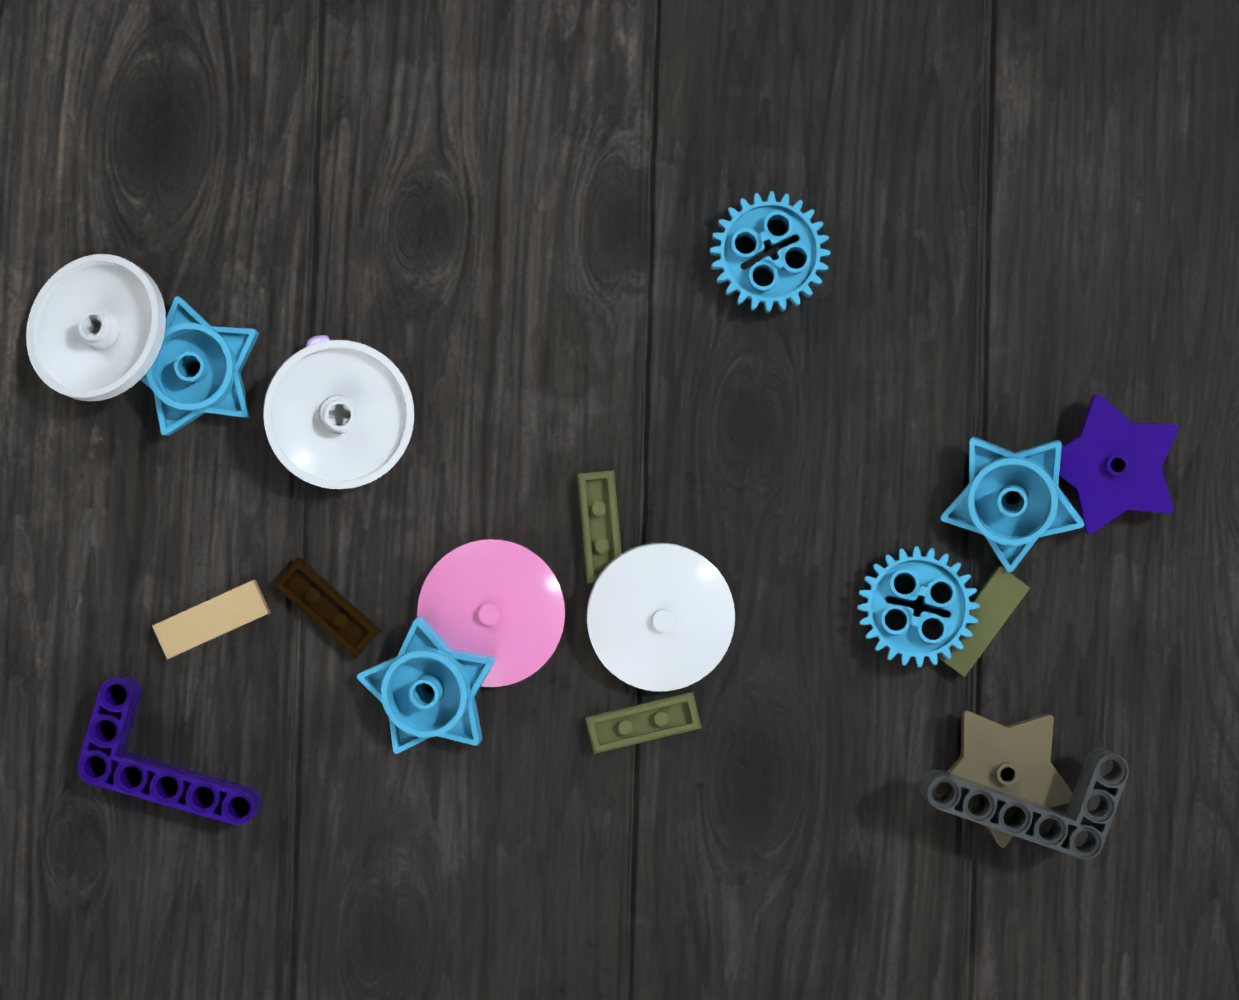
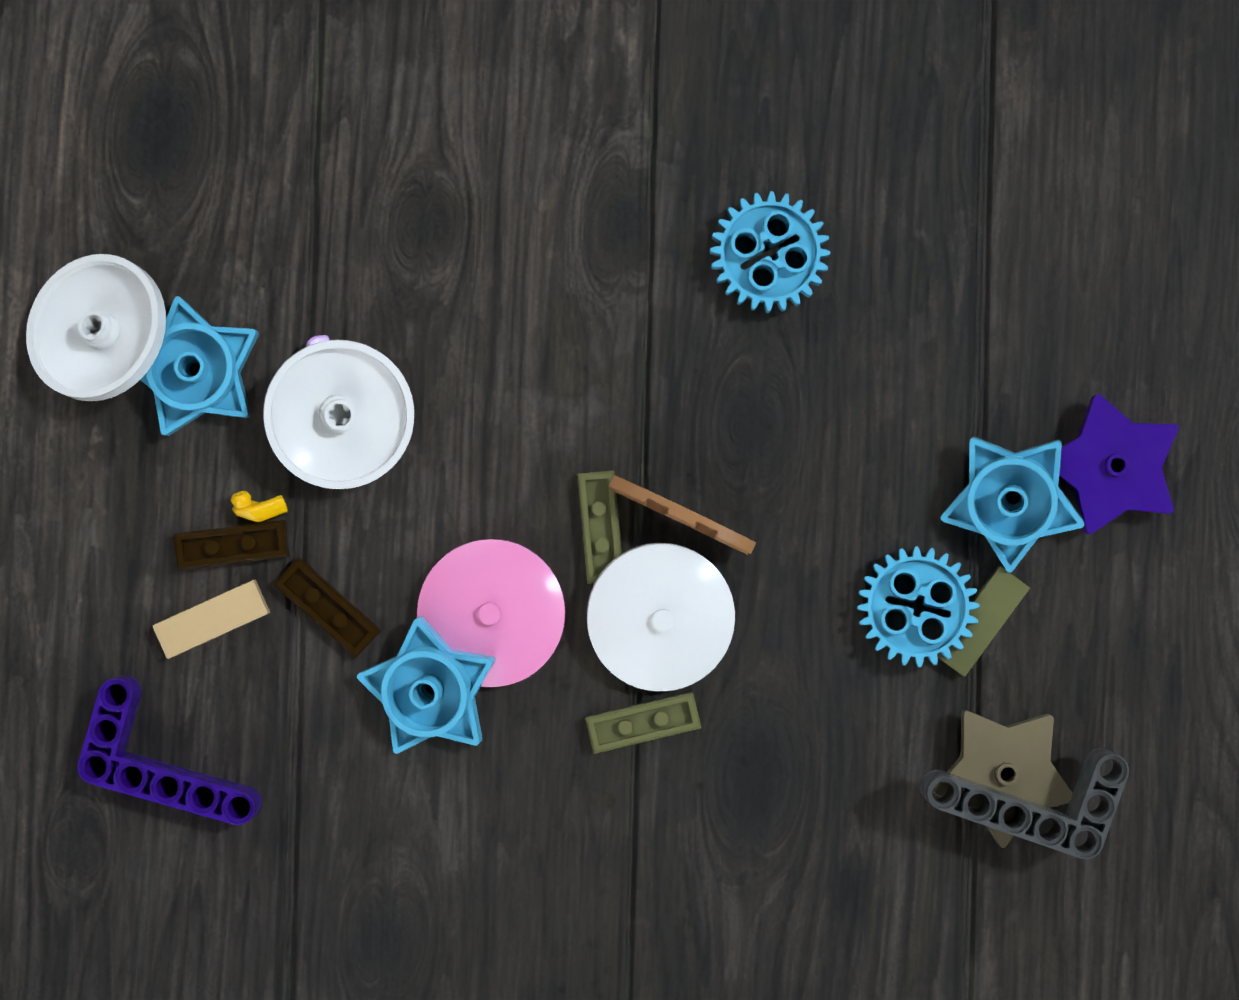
(231, 545): none -> dark brown tile
(257, 511): none -> yellow arm
(682, 515): none -> medium nougat tile

